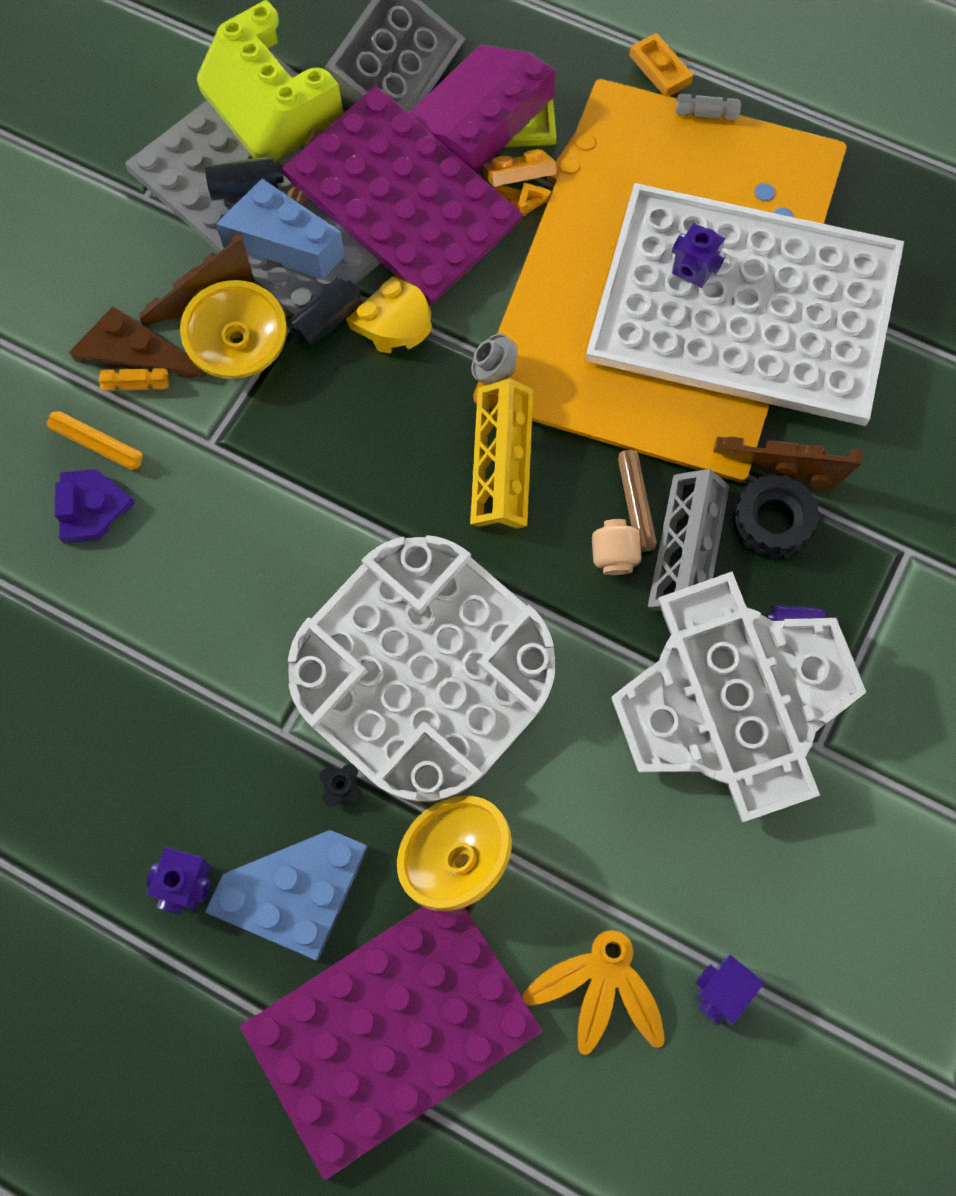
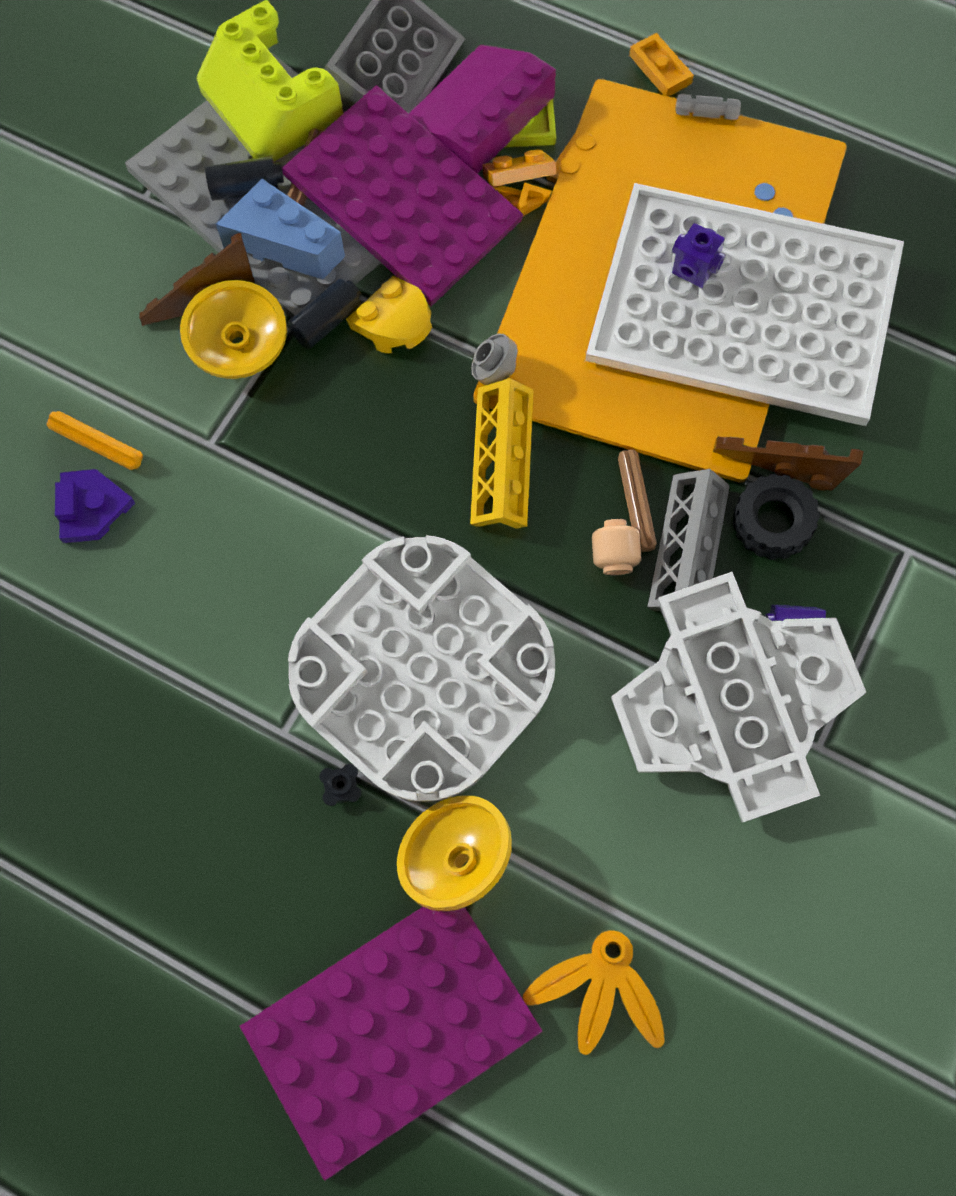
(126, 343): reddish brown wing -> none
(134, 379): light orange axle -> none
(178, 881): dark purple brick -> none
(291, 893): medium blue plate -> none
(726, 990): dark purple brick -> none

